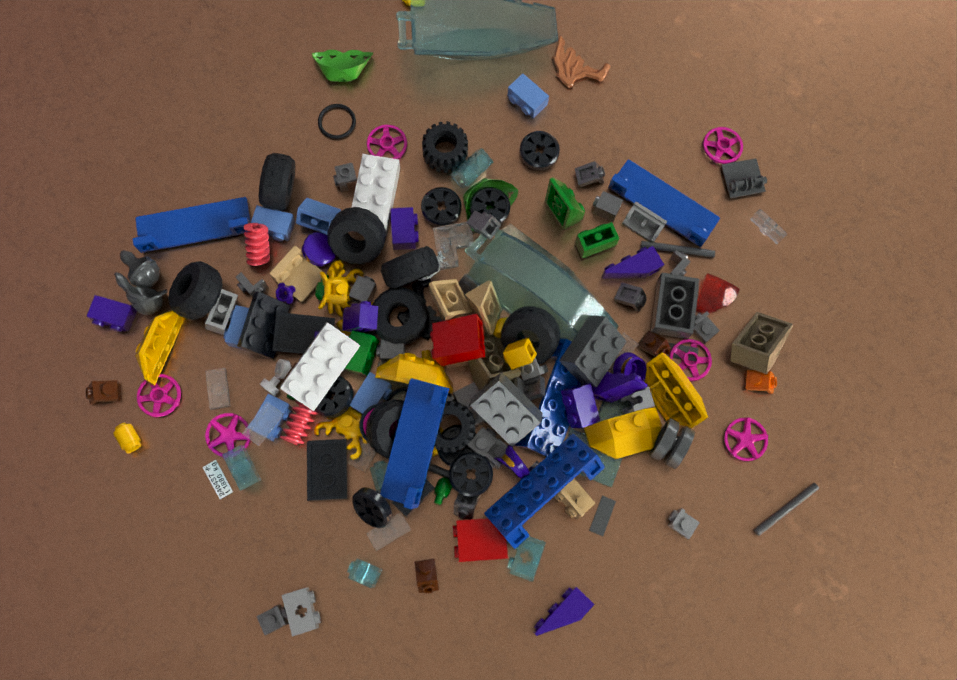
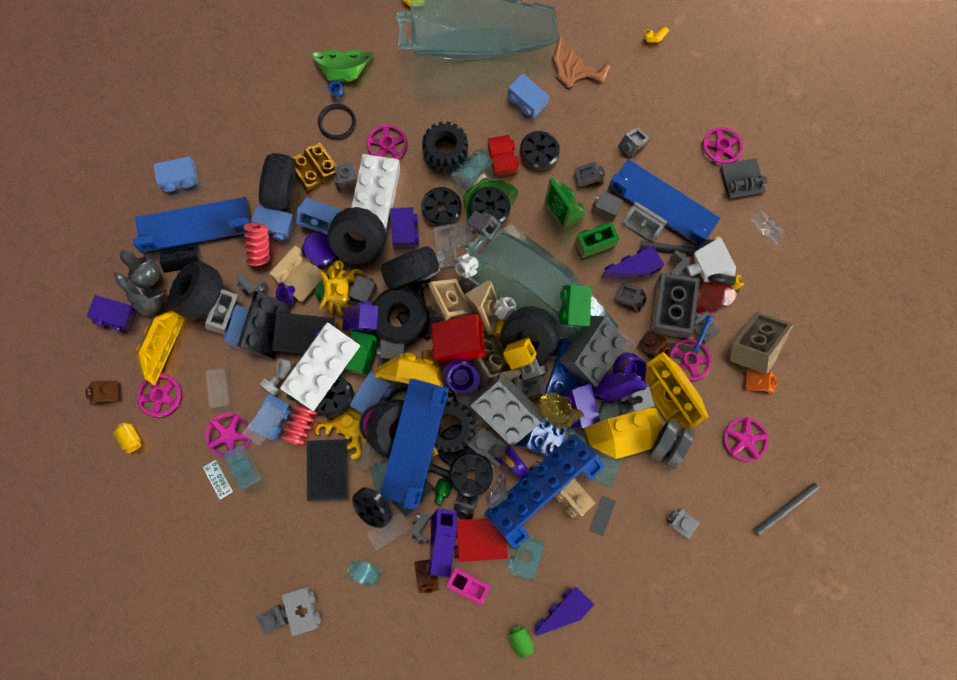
(176, 174): none -> medium blue brick
(177, 258): none -> black slope
(314, 167): none -> pearl gold slope
(333, 88): none -> blue hinge
(419, 523): none -> flat silver bracket
(442, 541): none -> dark purple slope
(460, 376): none -> dark purple piece
(466, 265): none -> white gear
(468, 586): none -> dark pink brick
(497, 491): none -> clear plate
(502, 154): none -> red brick
(504, 307): none -> white gear
(521, 641): none -> bright green brick
(558, 411): none -> clear yellow hair
(575, 305): none -> green brick
(633, 141): none -> flat silver bracket
(651, 37): none -> yellow arm
(708, 319): none -> blue hinge
(714, 263): none -> white torso

